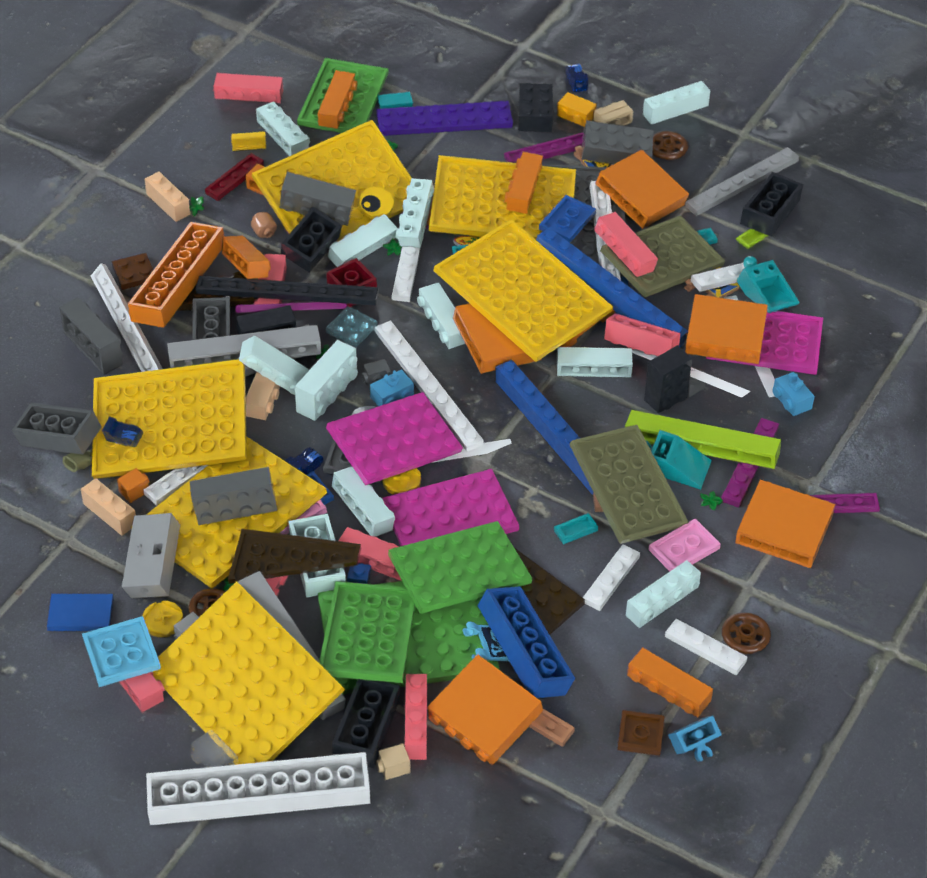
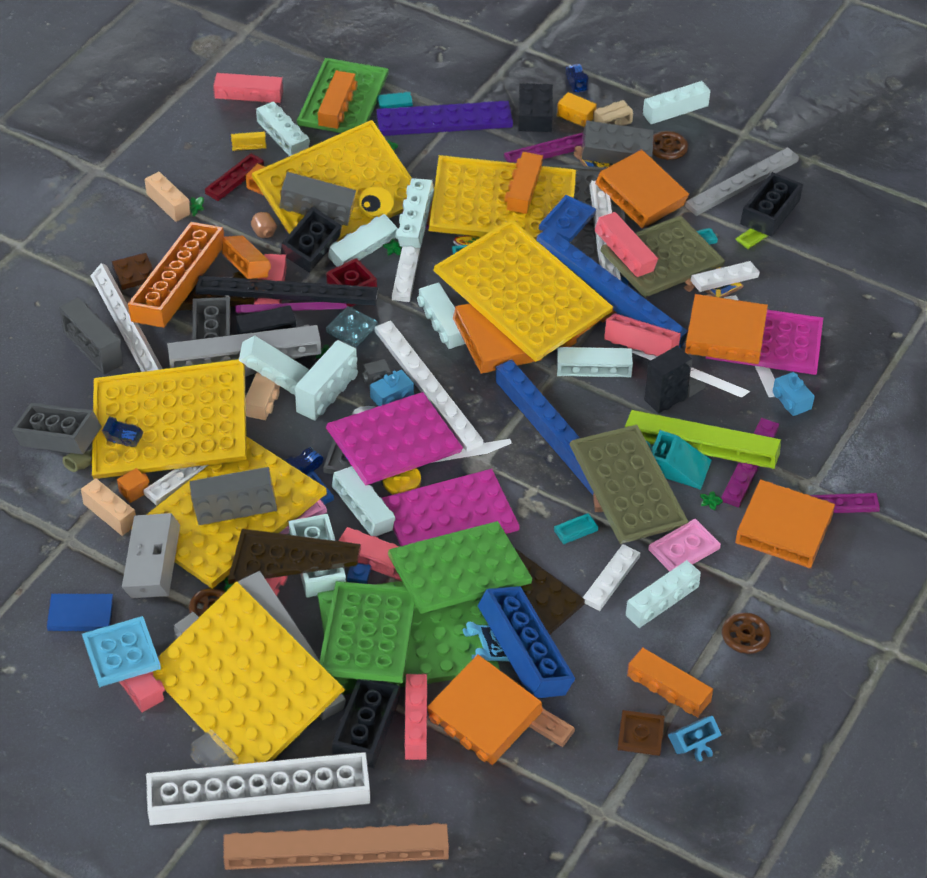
(161, 618): yellow tile -> none
(336, 846): none -> nougat brick
(393, 762): tan brick -> none
(706, 646): white plate -> none
(766, 285): teal slope -> none

